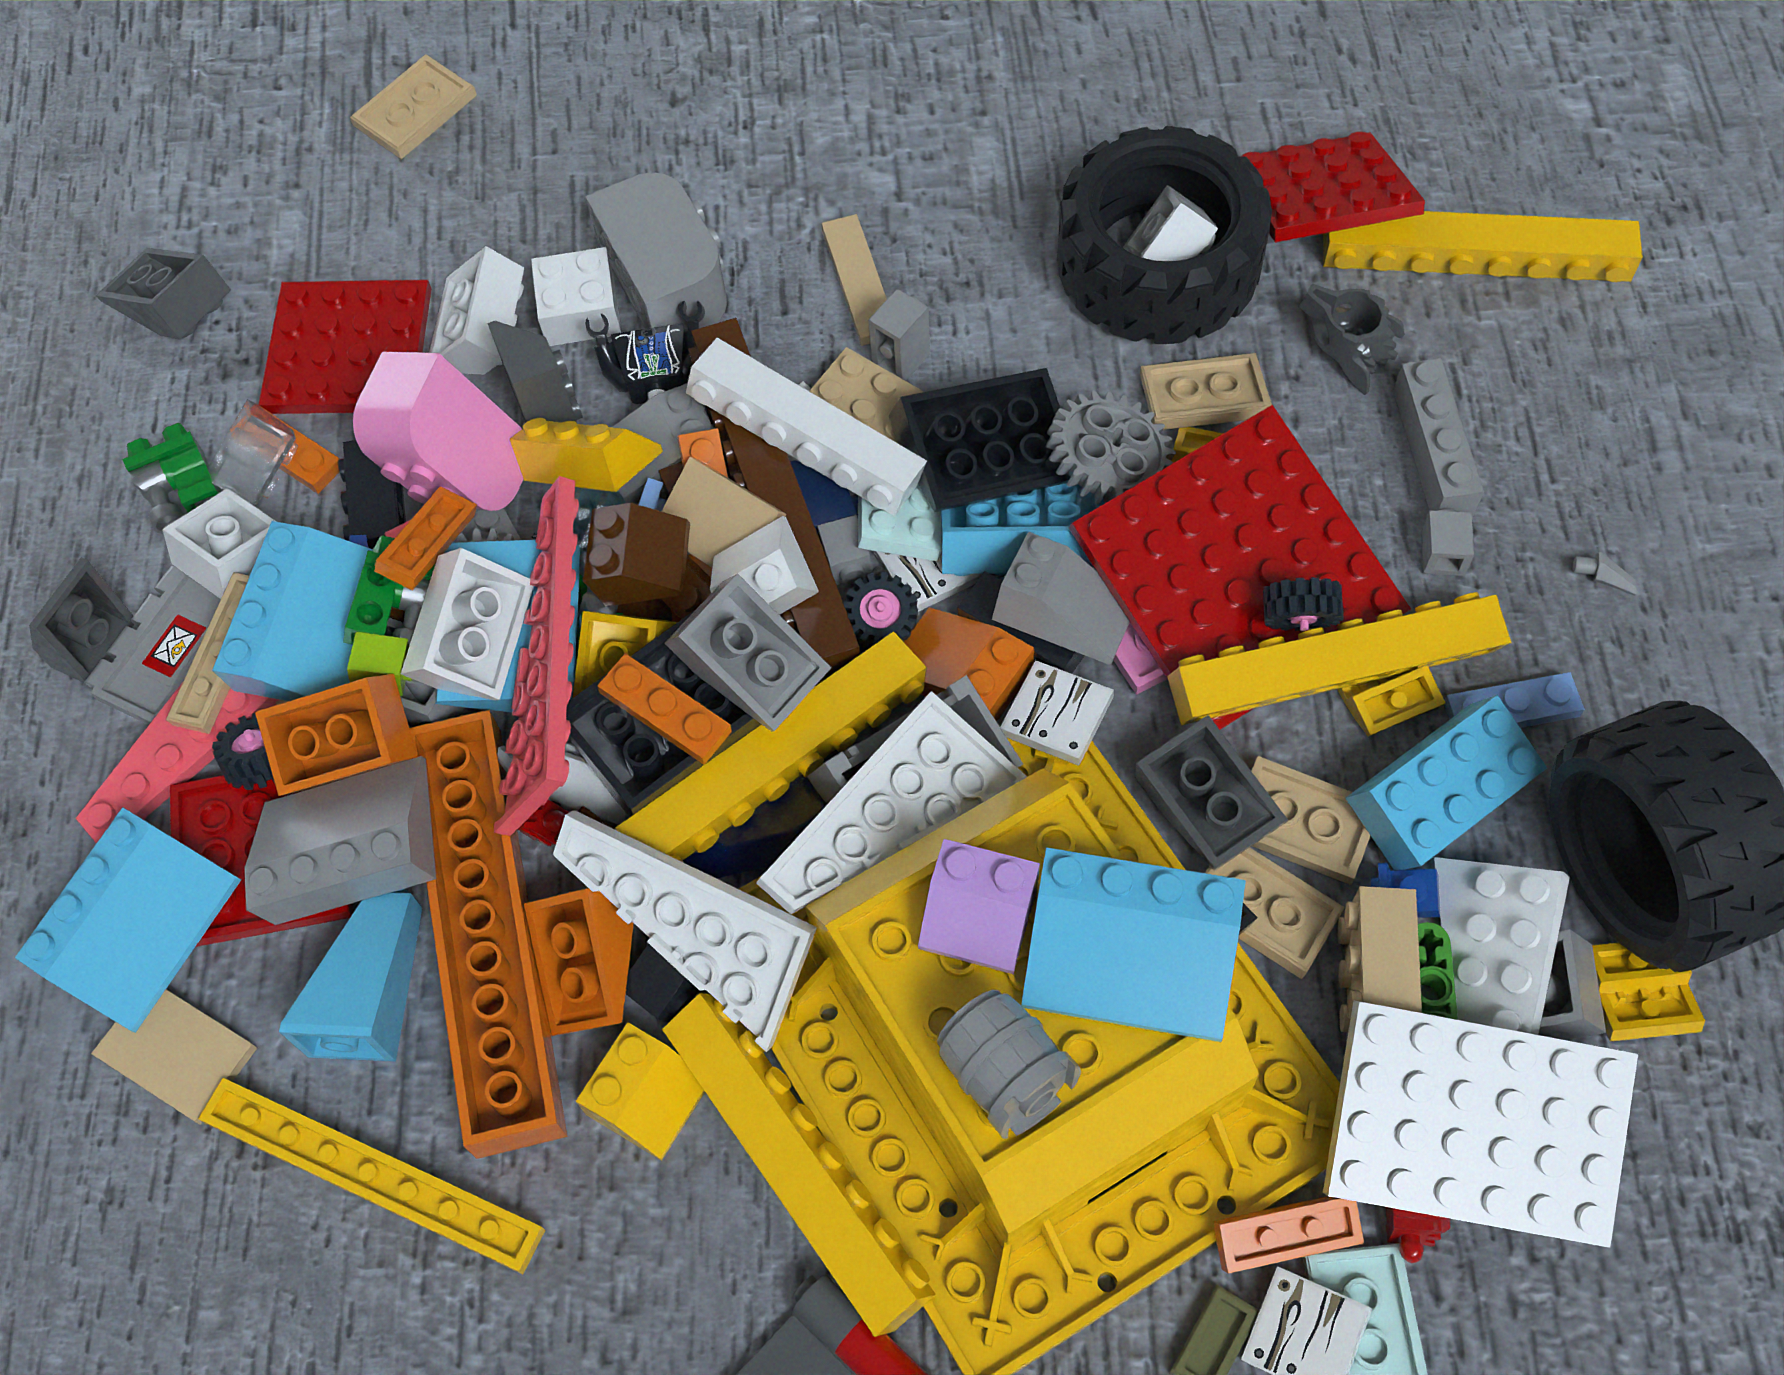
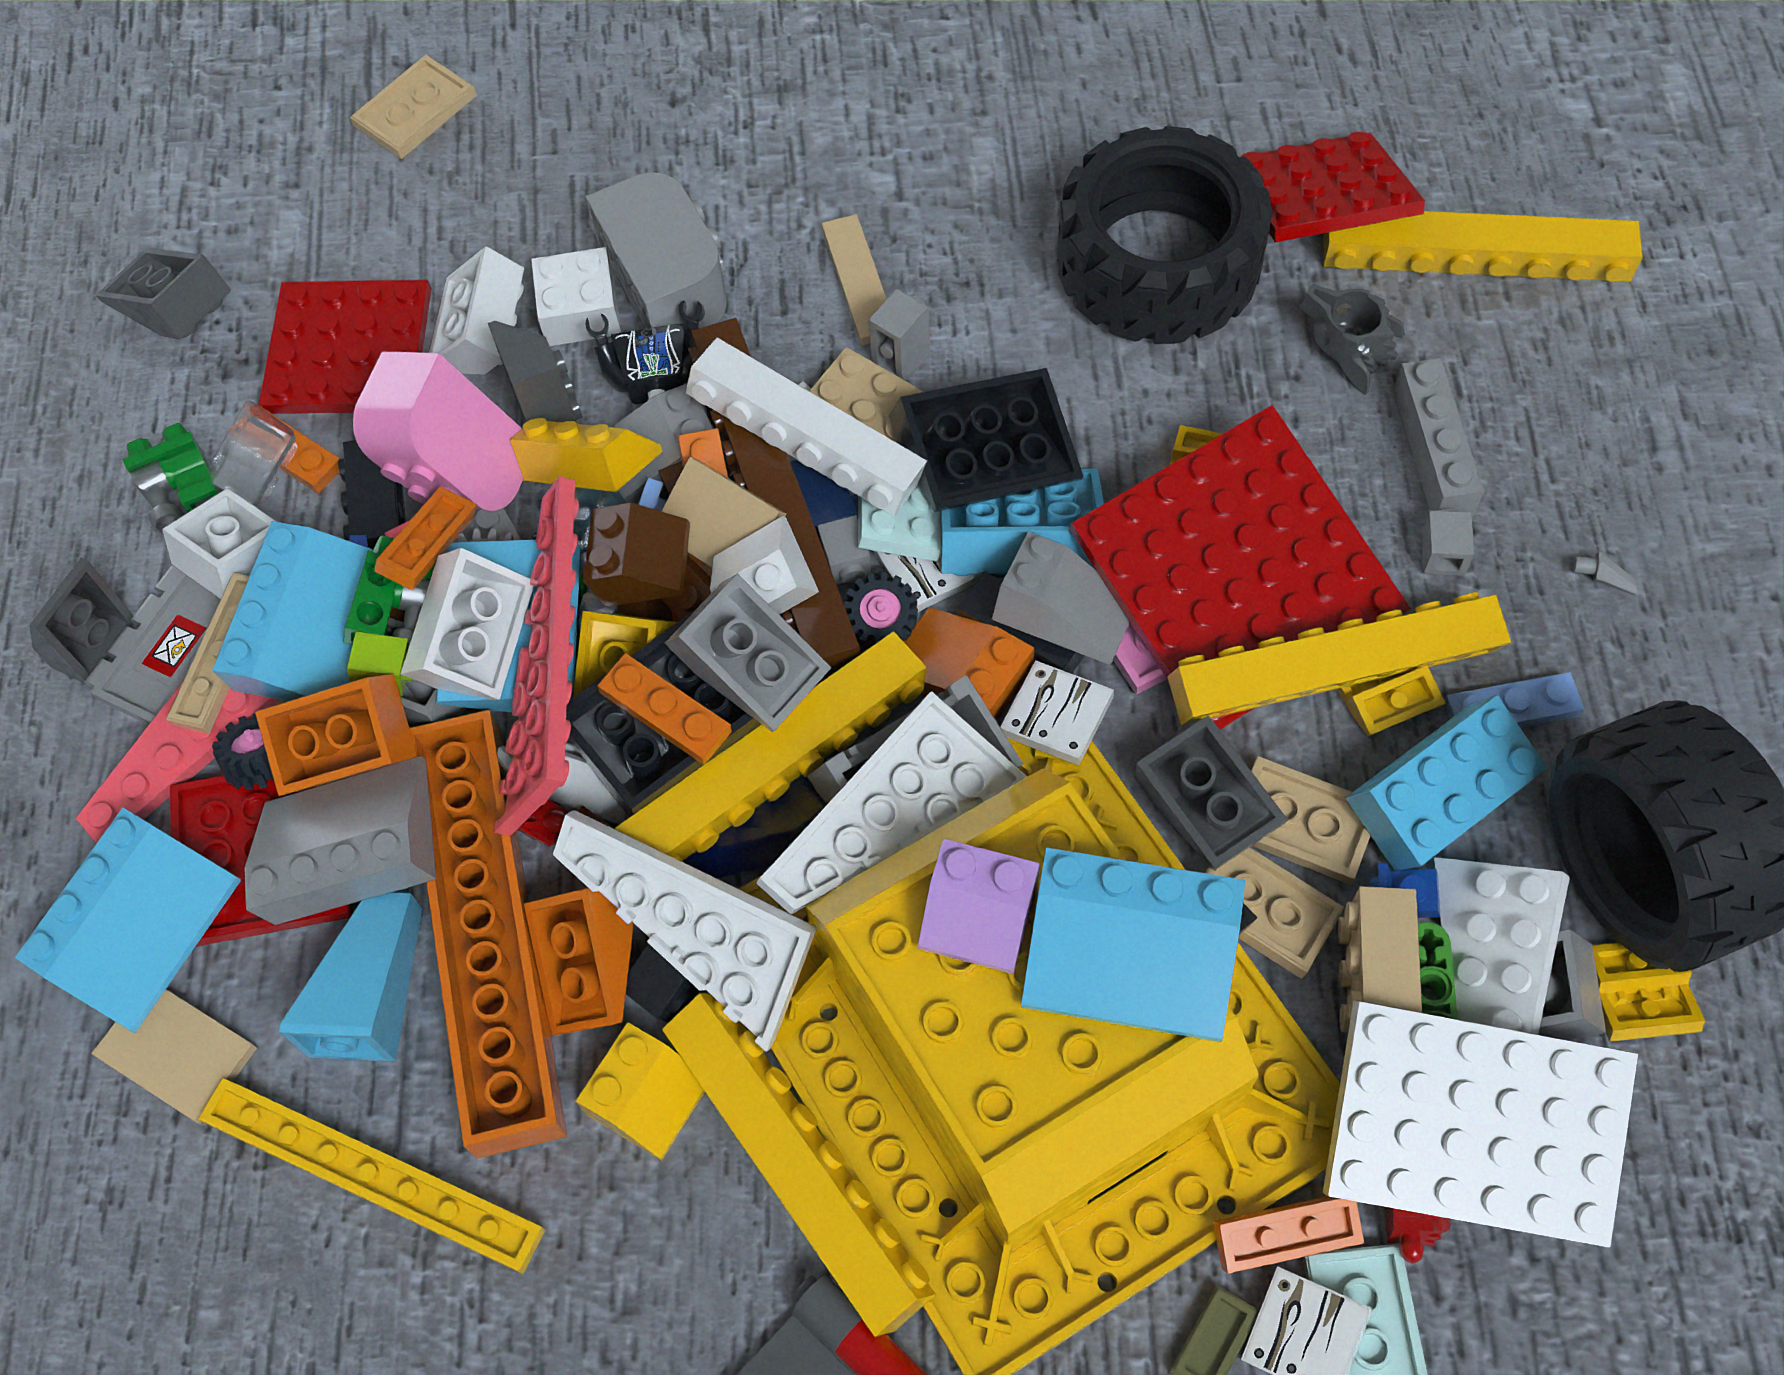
(1005, 1061): light grey piece -> none
(1107, 445): light grey gear -> none
(1172, 230): white brick -> none
(1205, 391): tan tile -> none
(1303, 604): black wheel -> none

